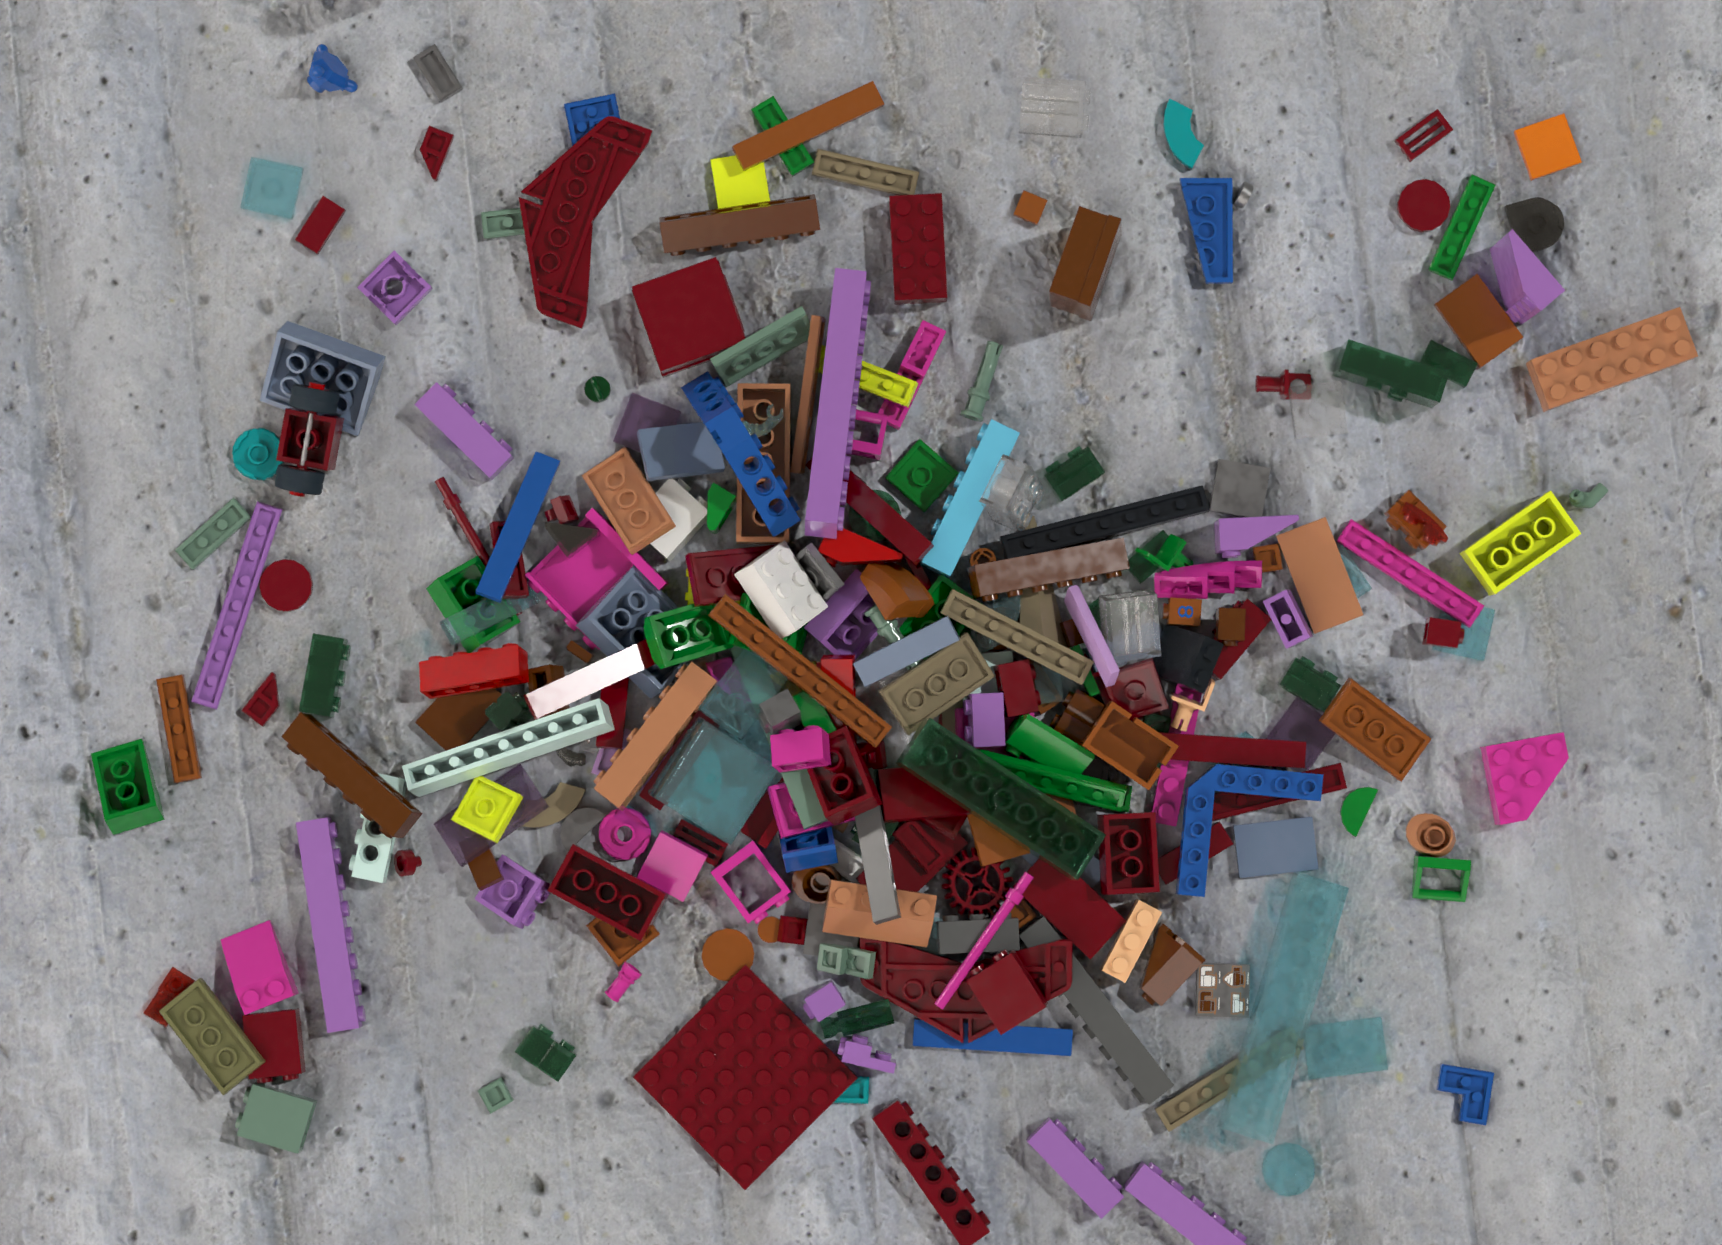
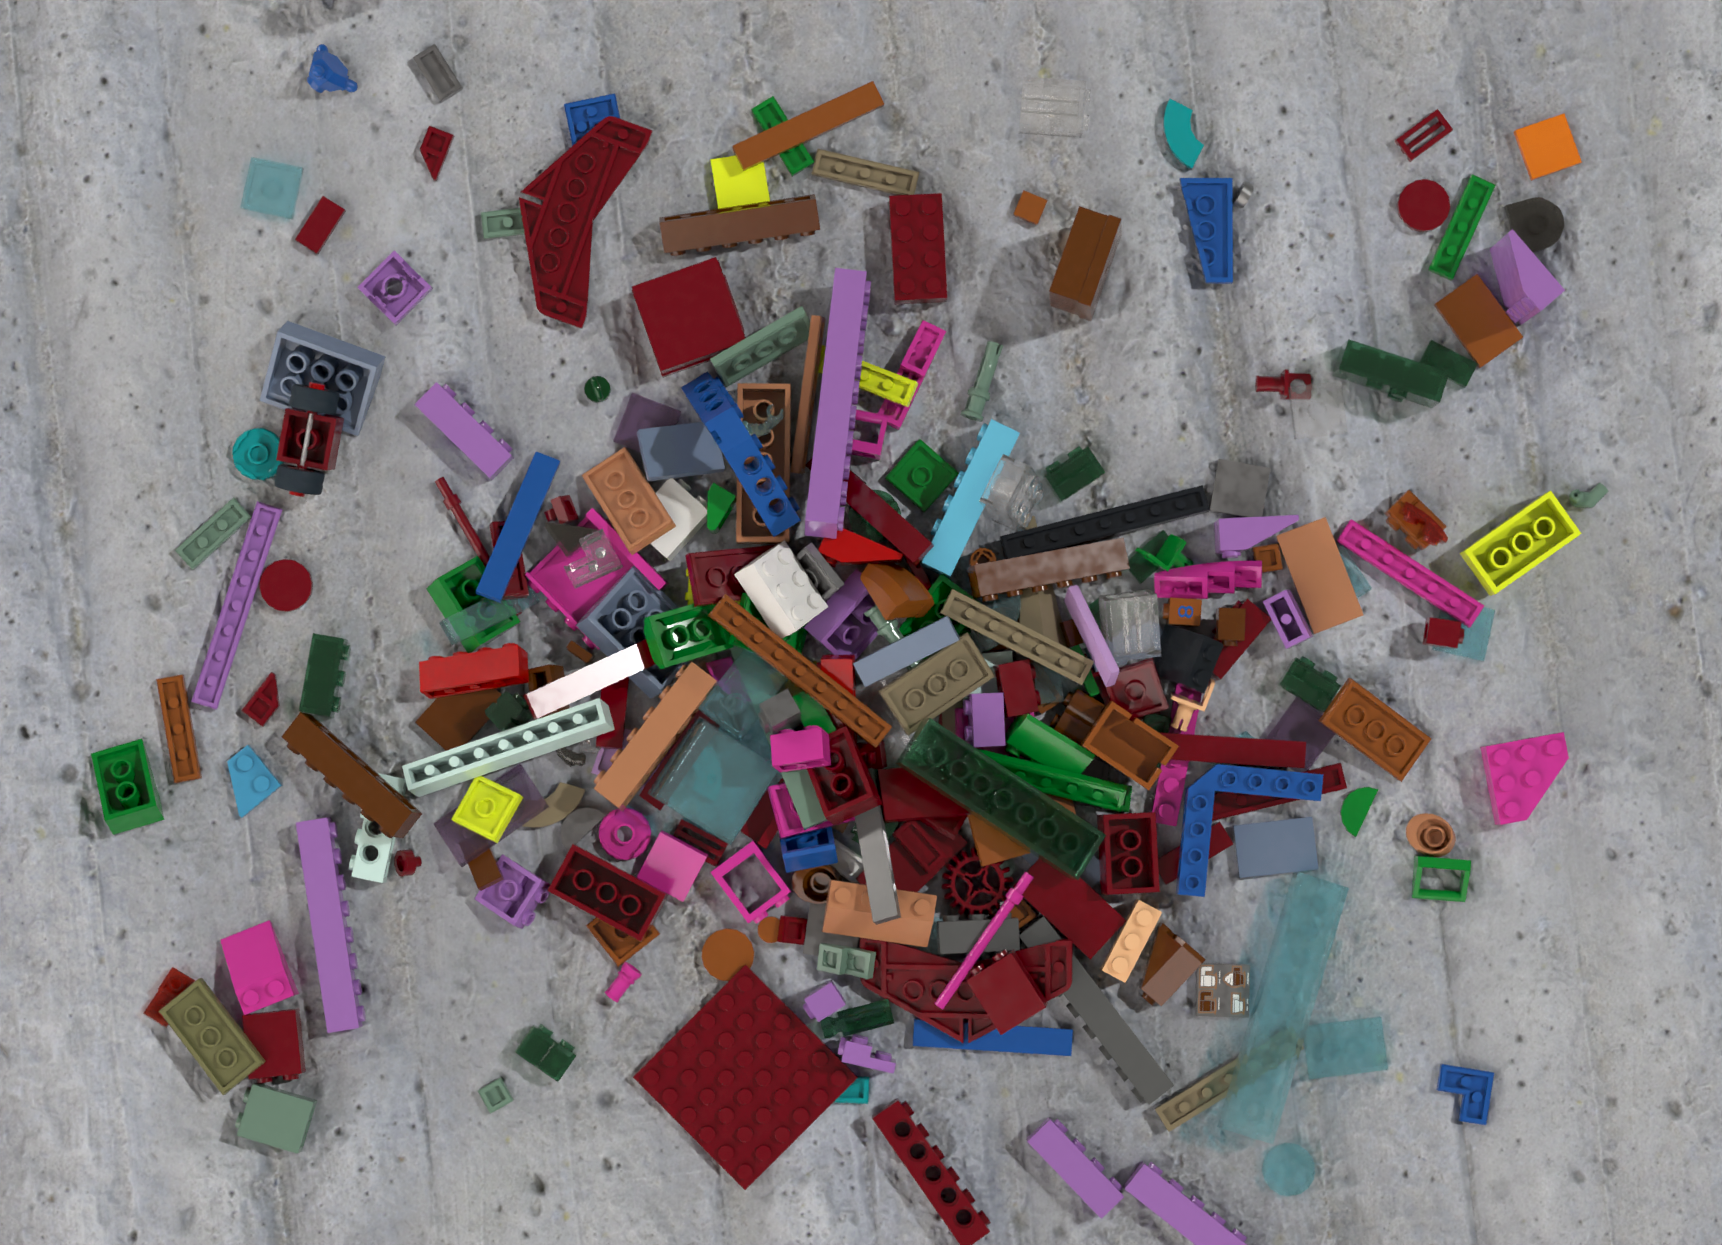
(250, 780): none -> dark azure wing
(599, 560): none -> clear tile
(1611, 359): nougat brick -> none

